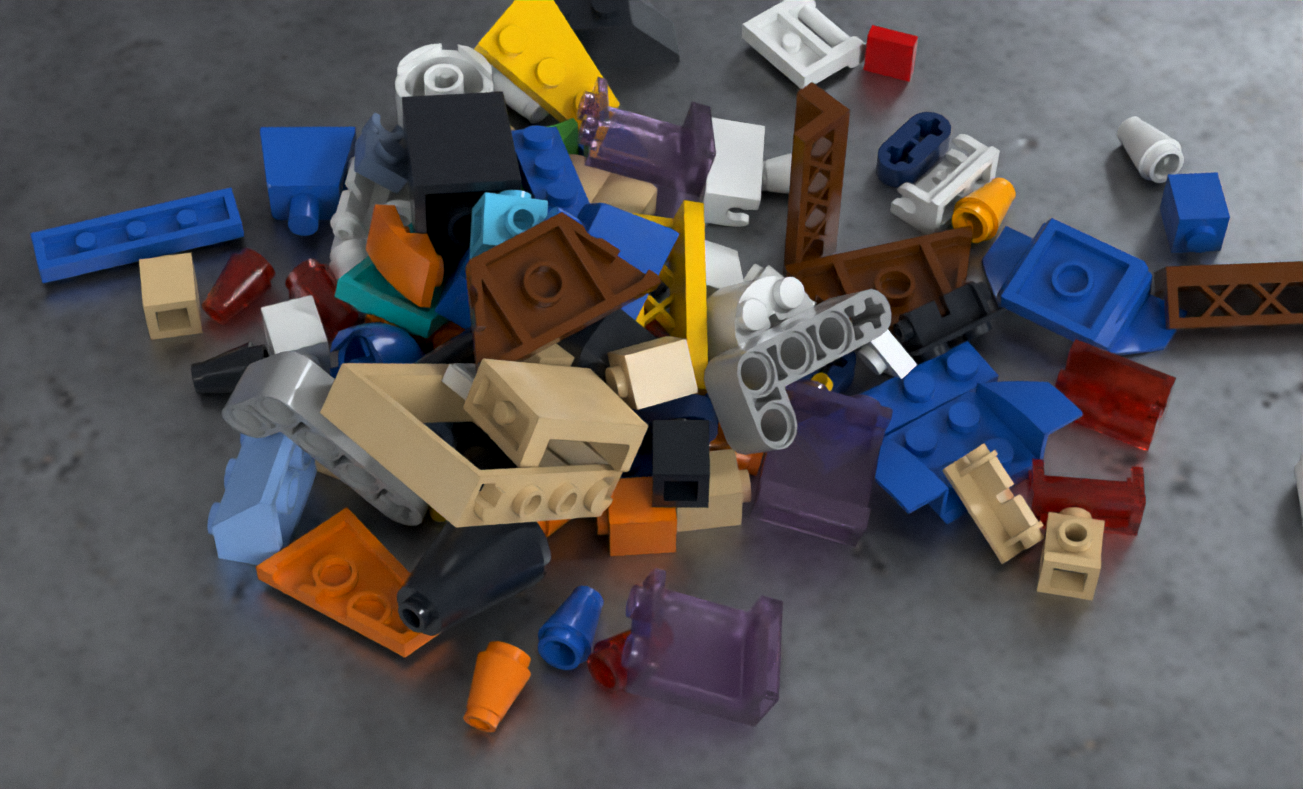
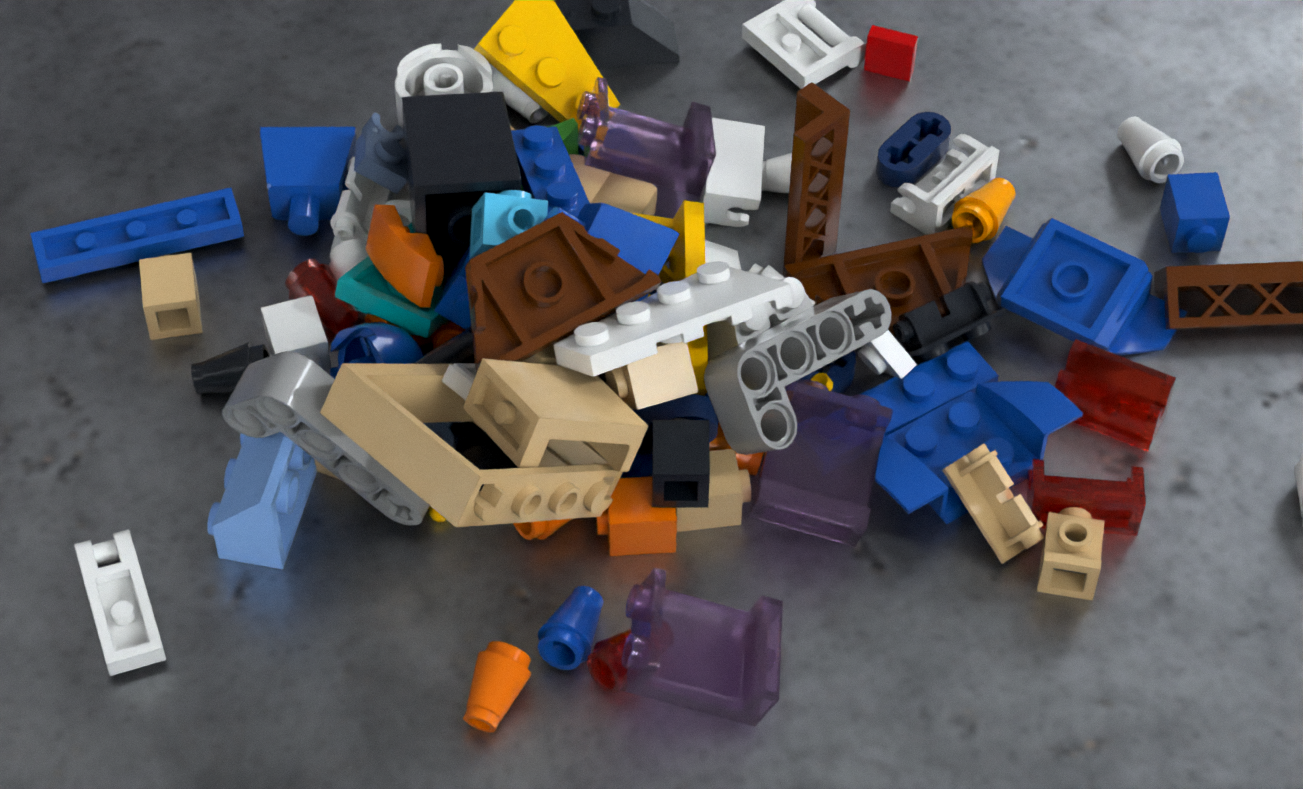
(120, 604): none -> white plate
(238, 285): clear red cone -> none
(348, 578): orange wing -> none
(471, 572): black cone -> none
(670, 316): none -> white wing

